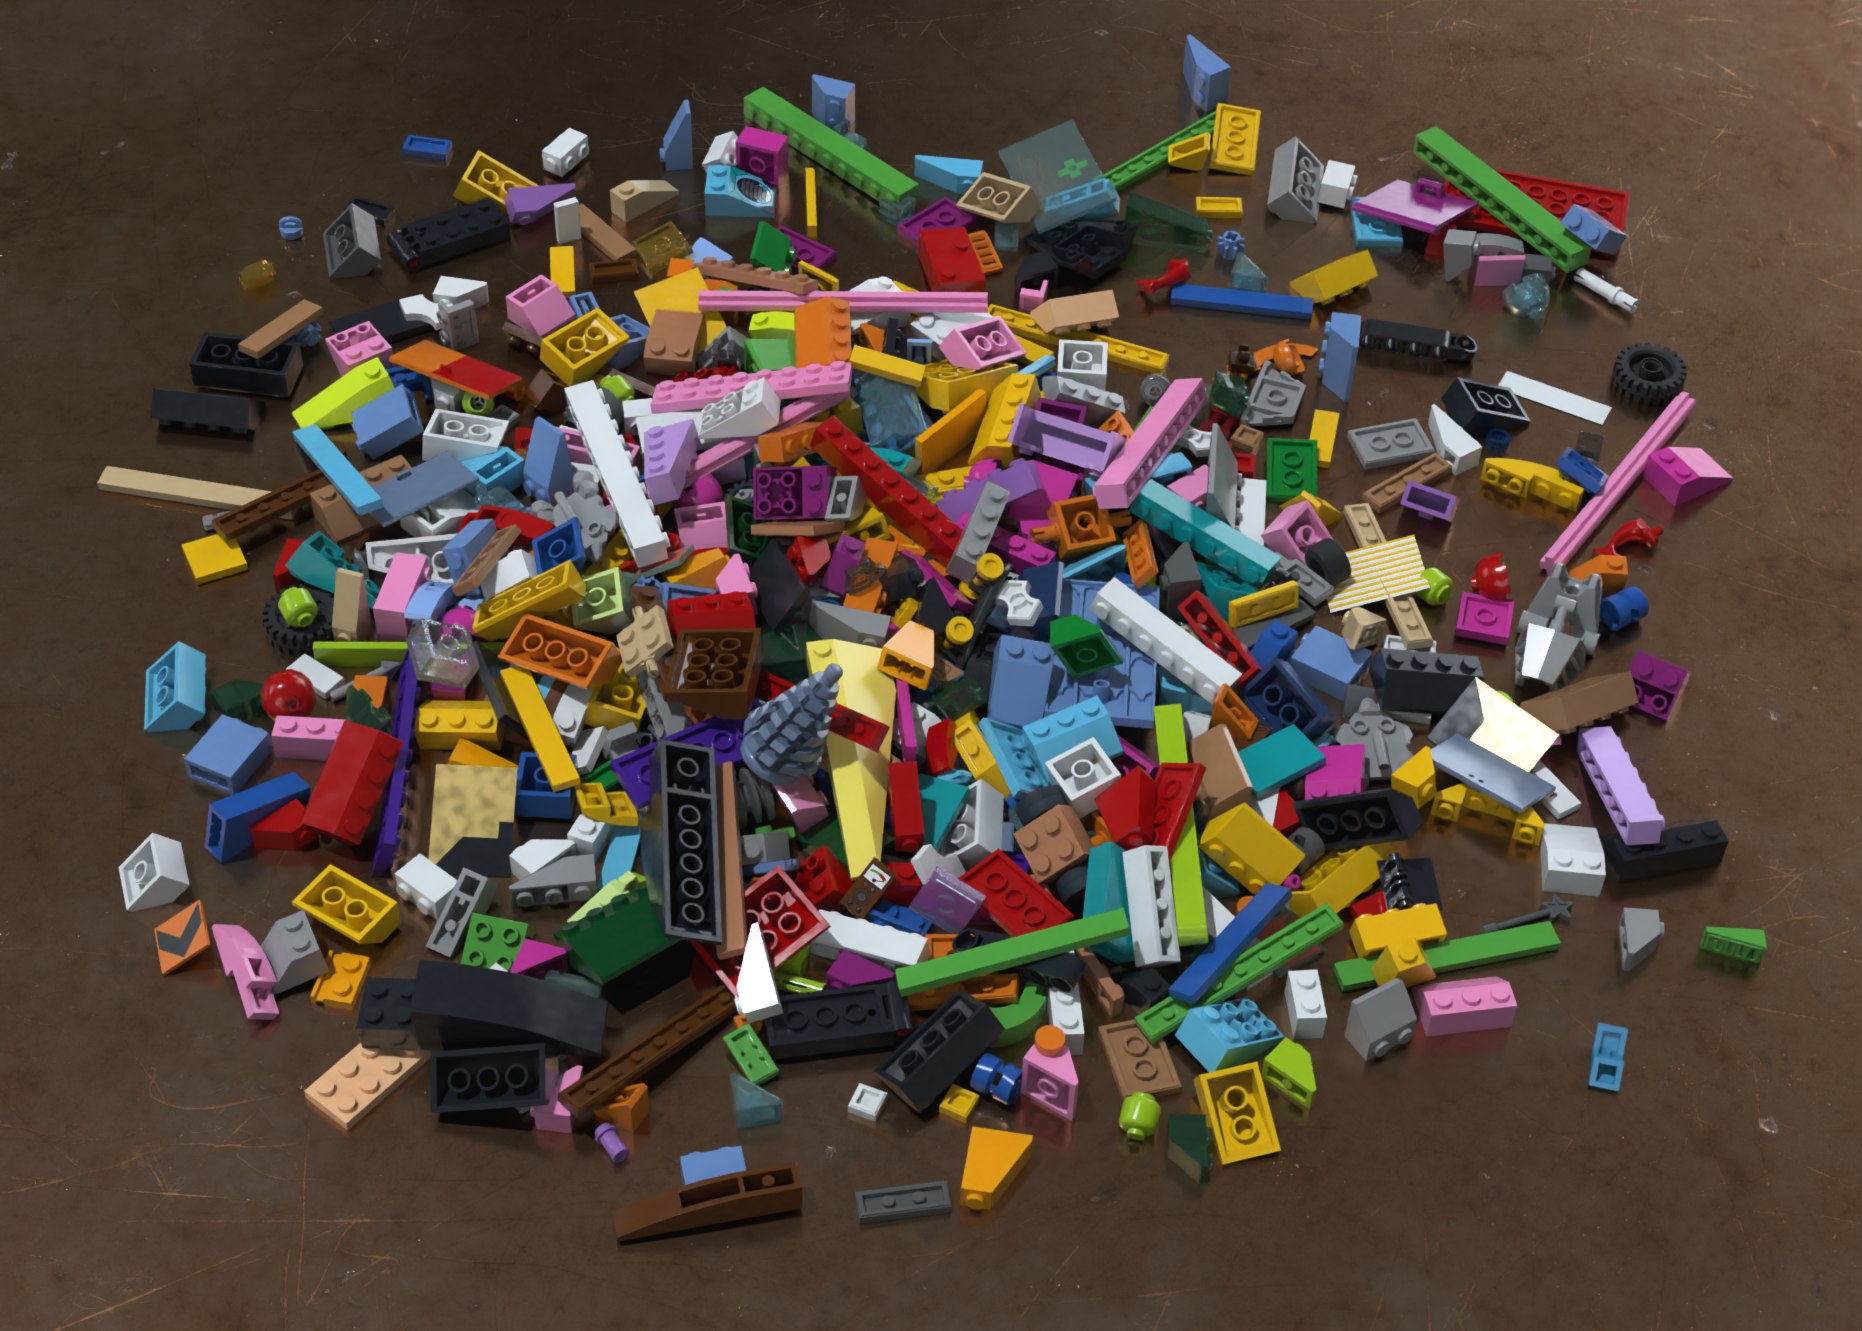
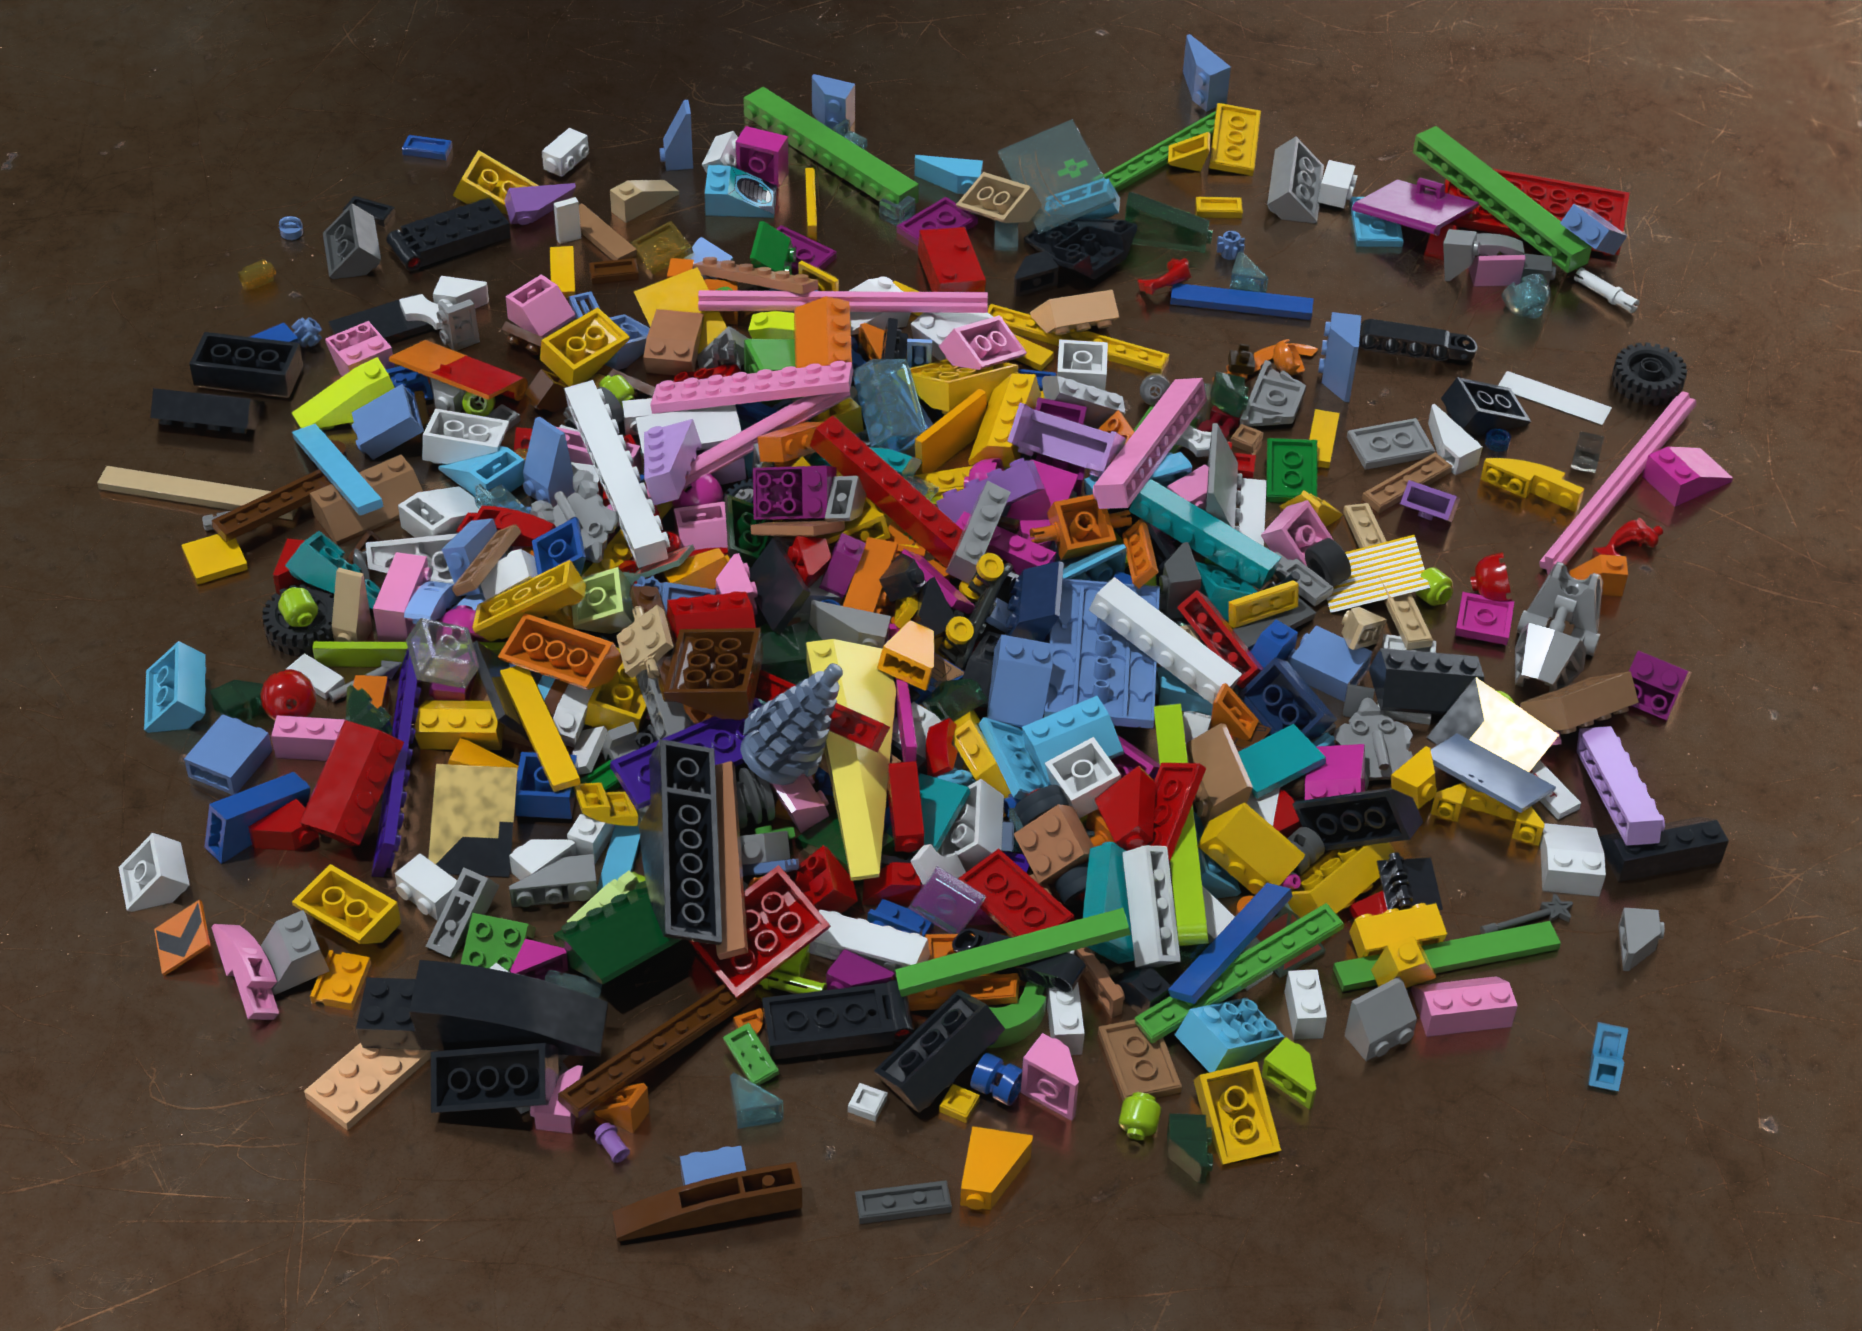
(280, 329): medium nougat tile -> none
(421, 487): sand blue container -> none
(741, 412): white slope -> none
(756, 981): white slope -> none
(863, 575): clear smoke slope -> none
(867, 888): tile -> none
(887, 366): yellow tile -> none
(985, 253): orange slope -> none
(1022, 608): white tile -> none
(1032, 299): bright pink panel -> none
(1039, 366): medium azure axle -> none
(1049, 1040): orange tile -> none
(1082, 646): green slope -> none
(1336, 278): yellow slope -> none
(1581, 469): blue plate -> none
(1623, 608): blue wheel -> none
(1735, 943): bright green slope -> none

